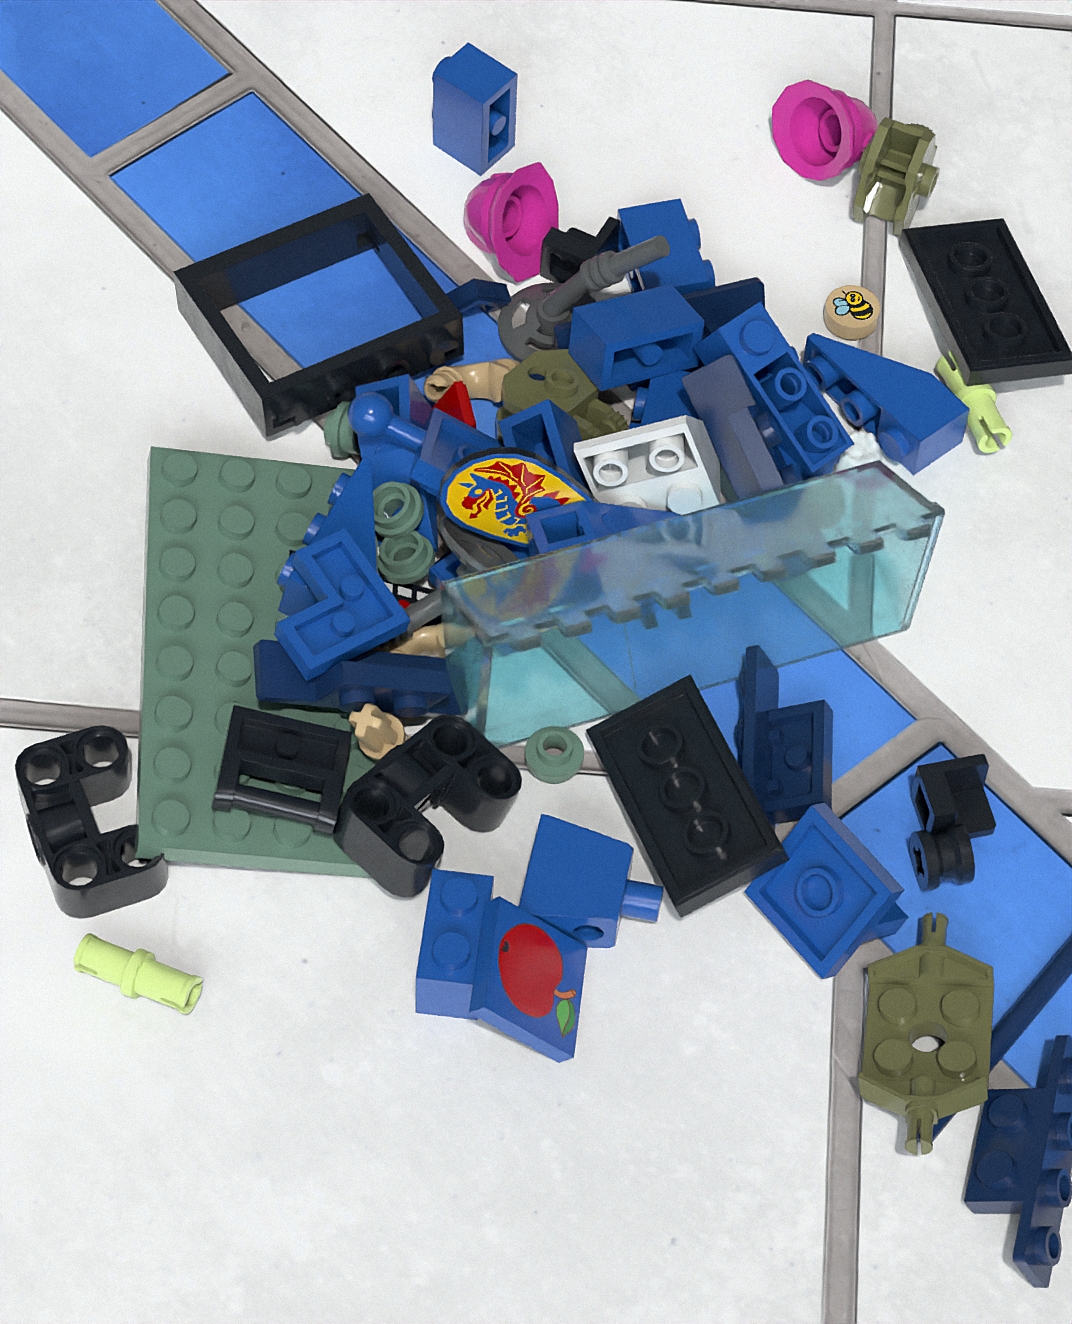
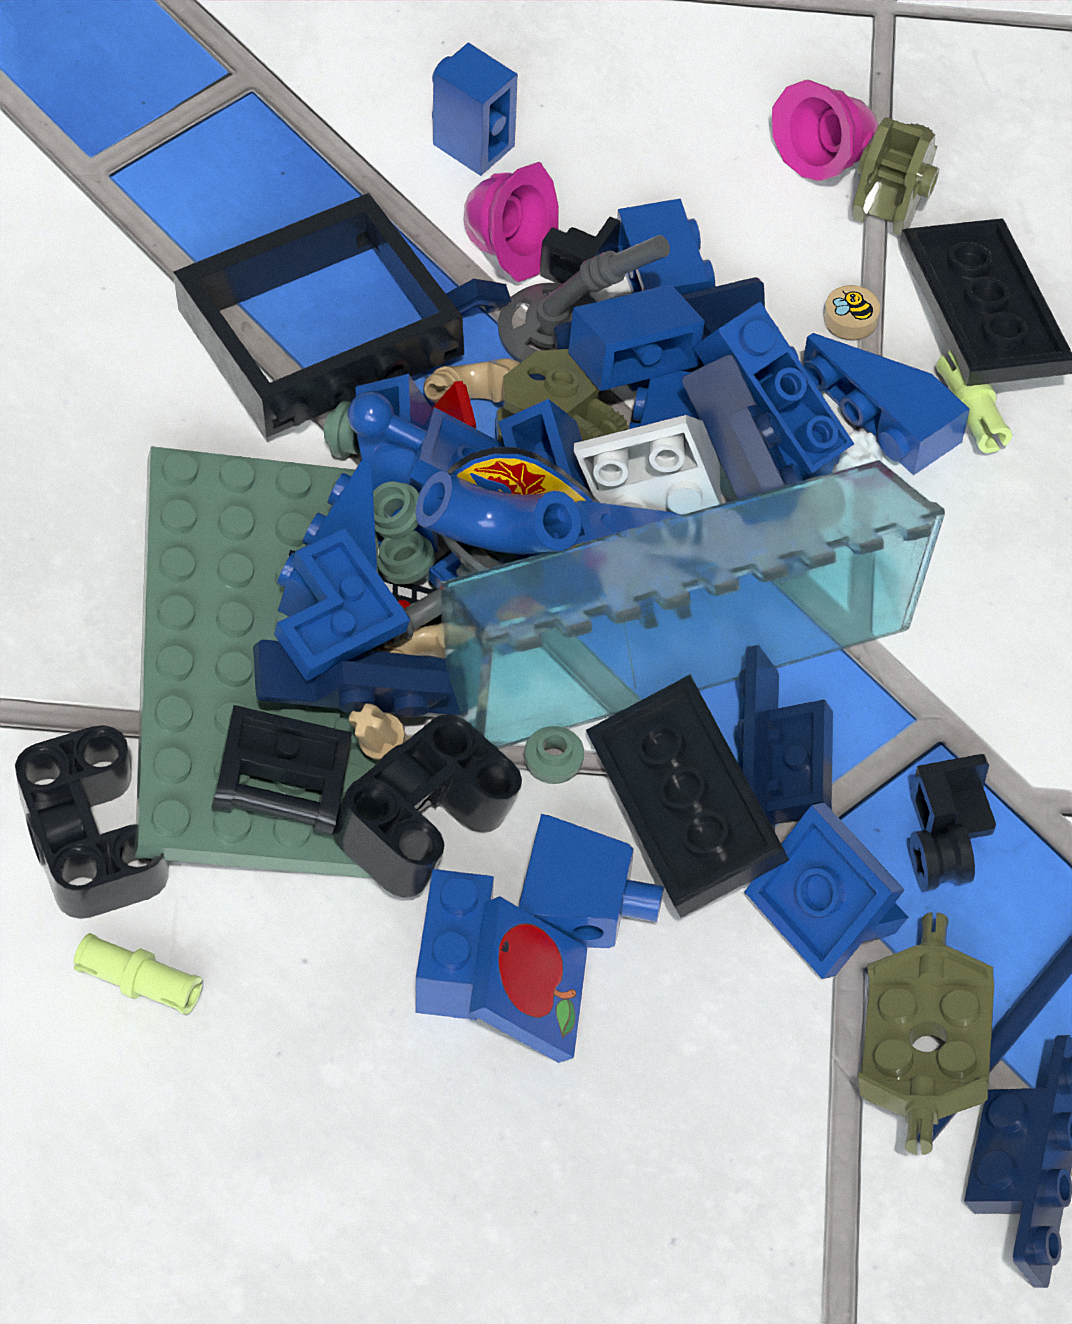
(496, 518): none -> blue cylinder

